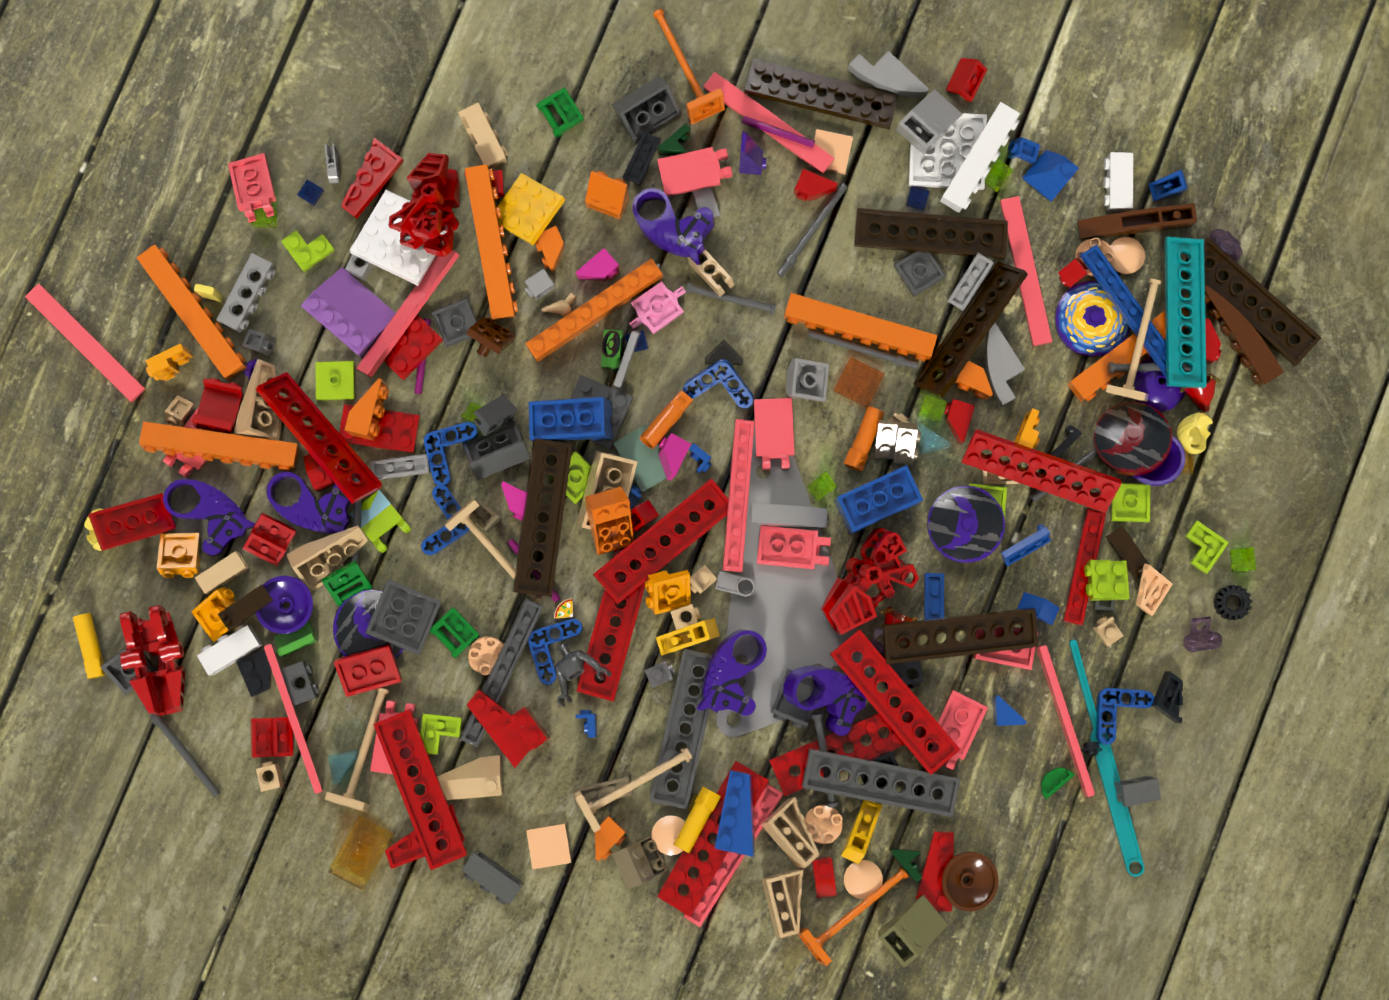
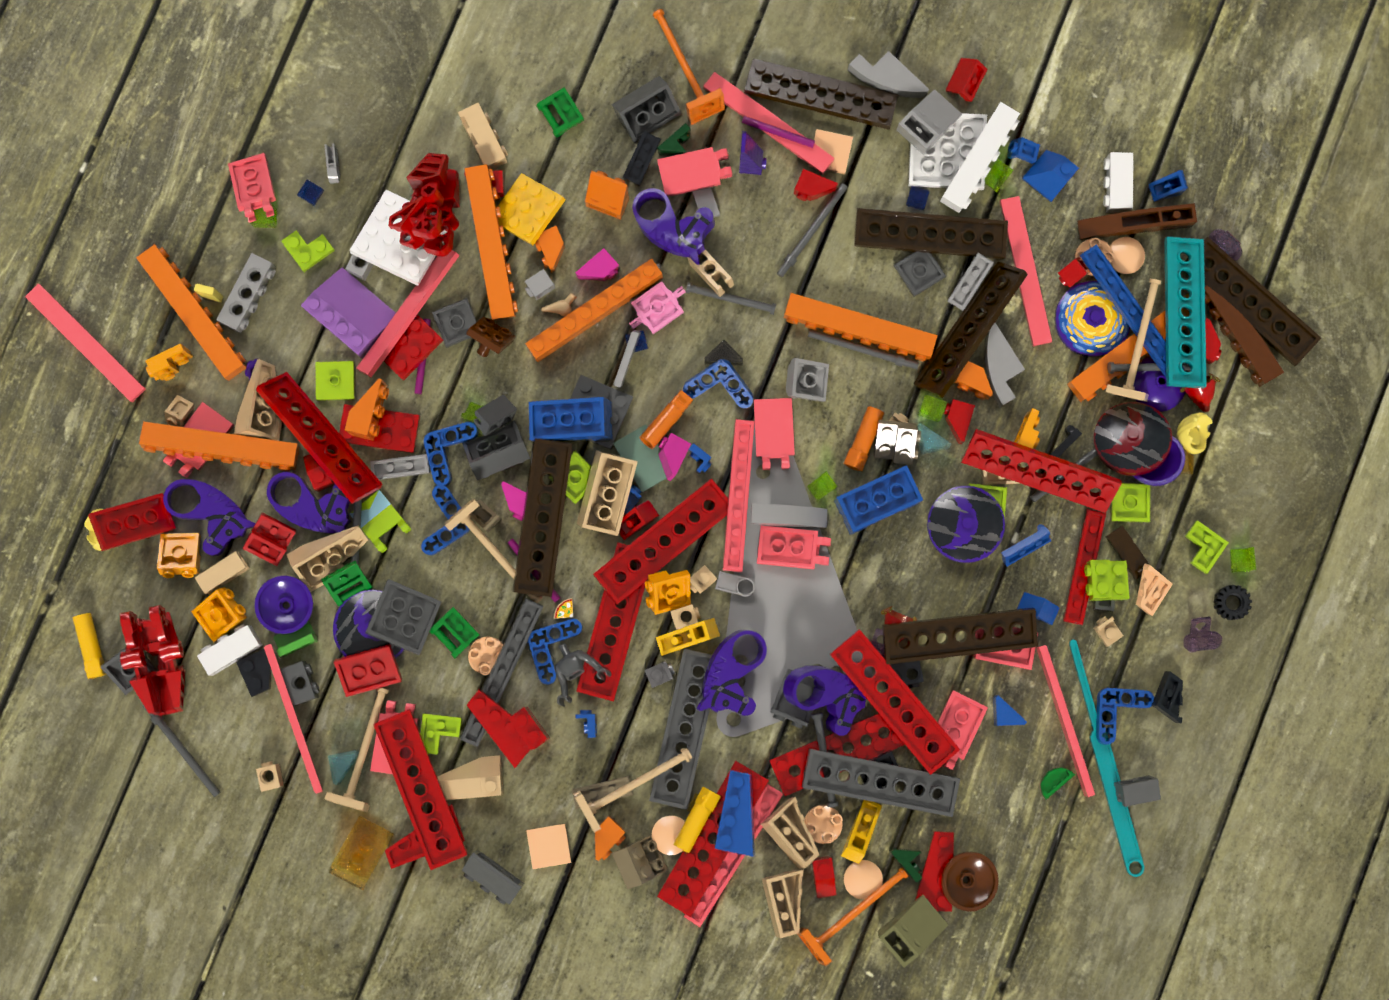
(218, 406): red panel -> none
(245, 607): dark brown hinge -> none
(259, 342): flat silver bracket -> none
(271, 737): red slope -> none
(375, 172): red wing -> none
(610, 520): orange slope -> none
(611, 349): piece -> none
(847, 602): red piece -> none
(858, 382): clear orange tile -> none
(933, 595): blue hinge -> none
(1091, 748): black plate -> none

